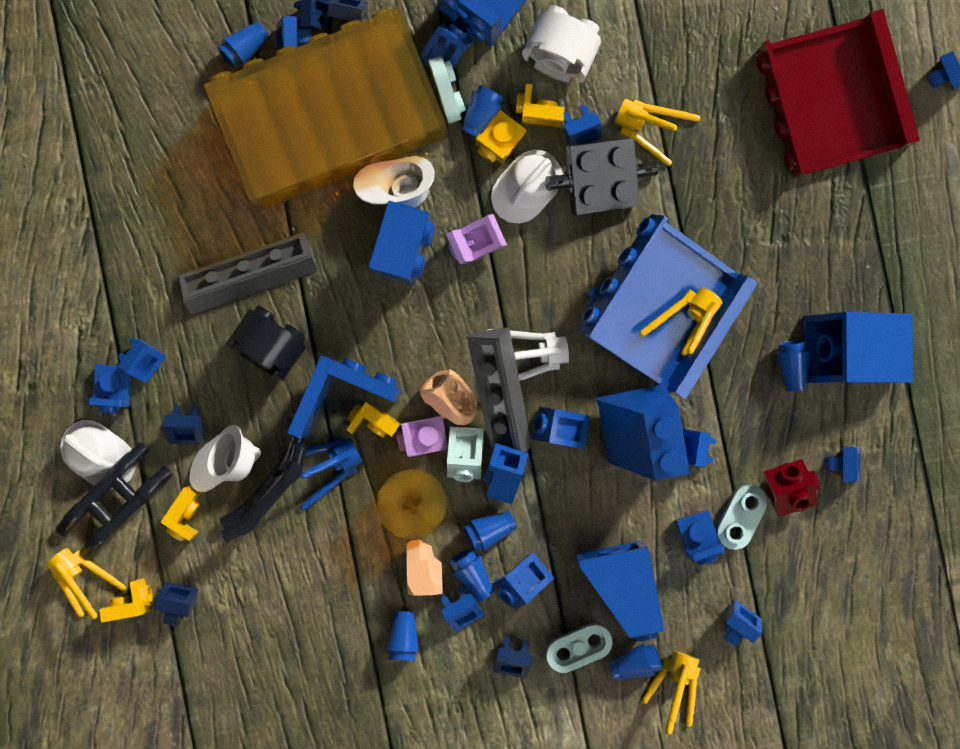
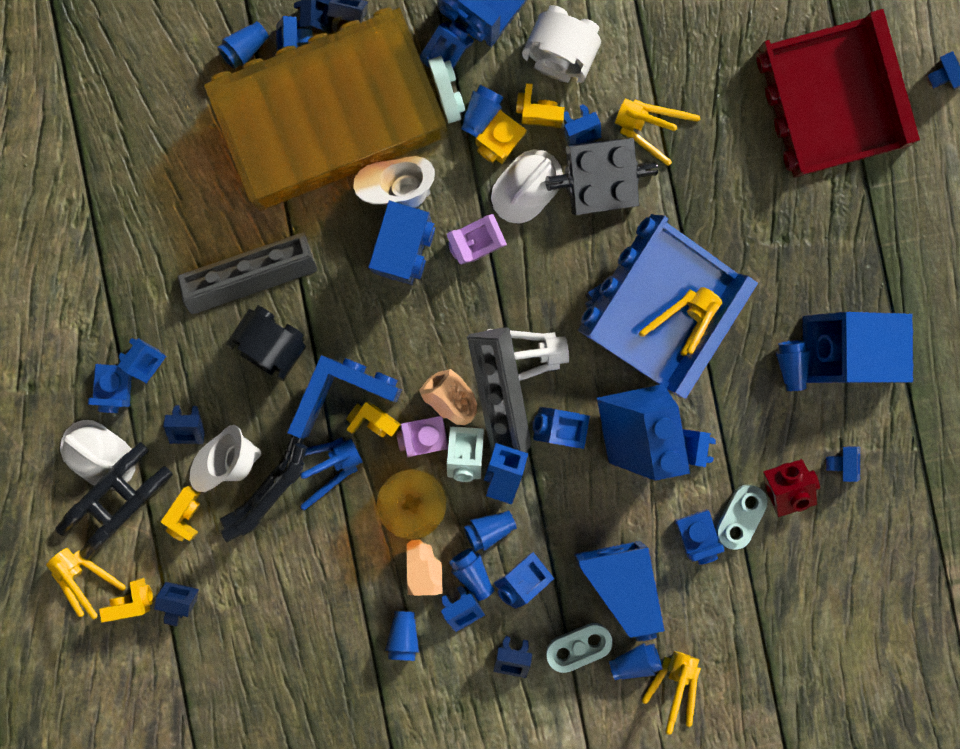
(741, 623): blue tile -> none

